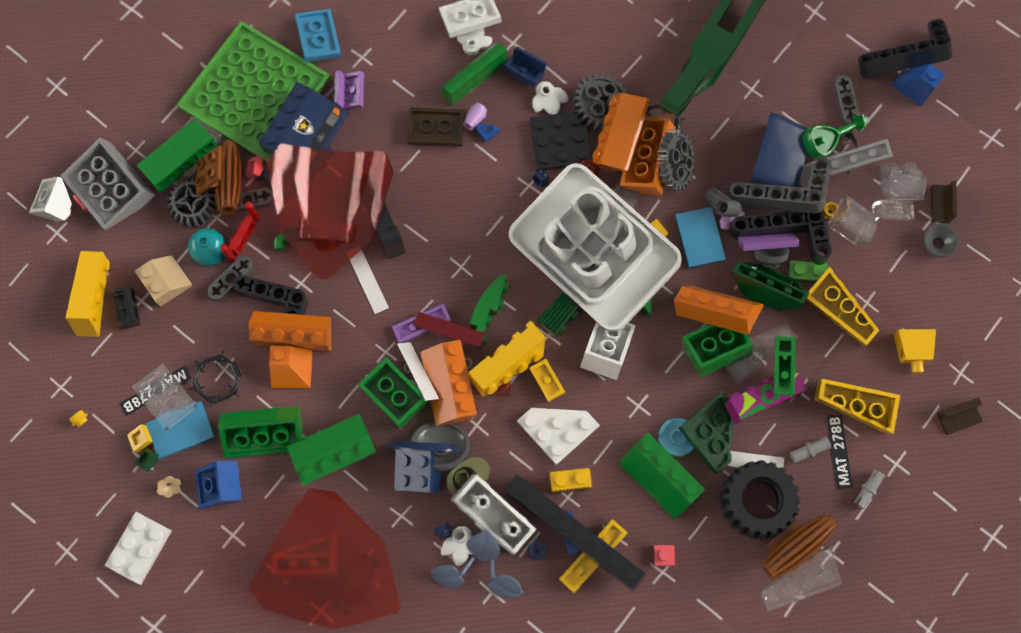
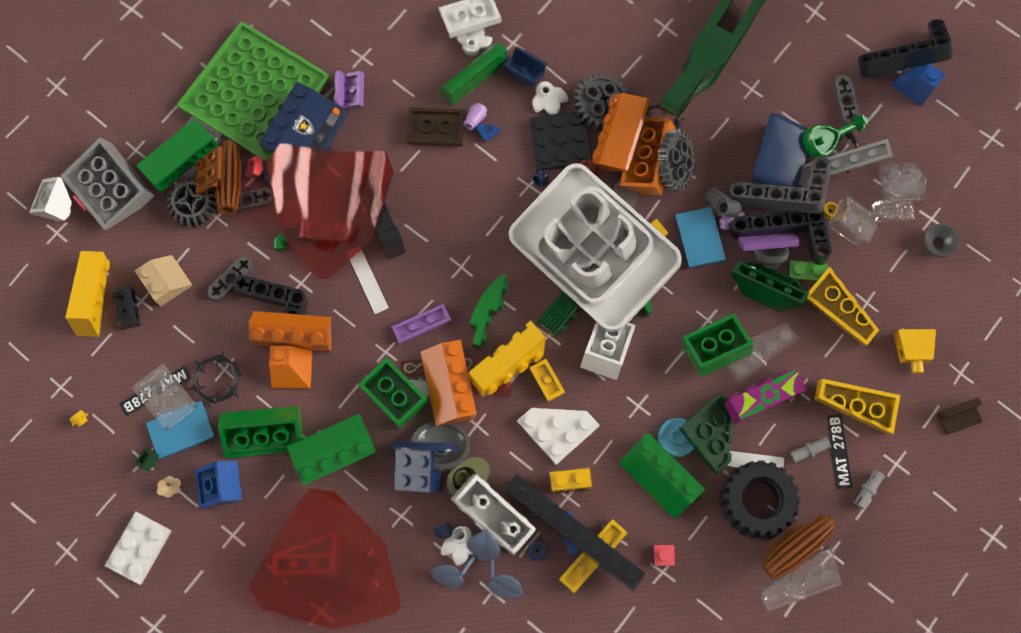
(139, 438): yellow plate -> none
(205, 247): teal cylinder -> none
(244, 231): red plate -> none
(317, 35): dark azure tile -> none
(418, 371): white sticker -> none
(449, 329): dark red sticker -> none
(717, 309): orange slope -> none
(784, 366): green slope -> none
(944, 203): dark brown panel -> none

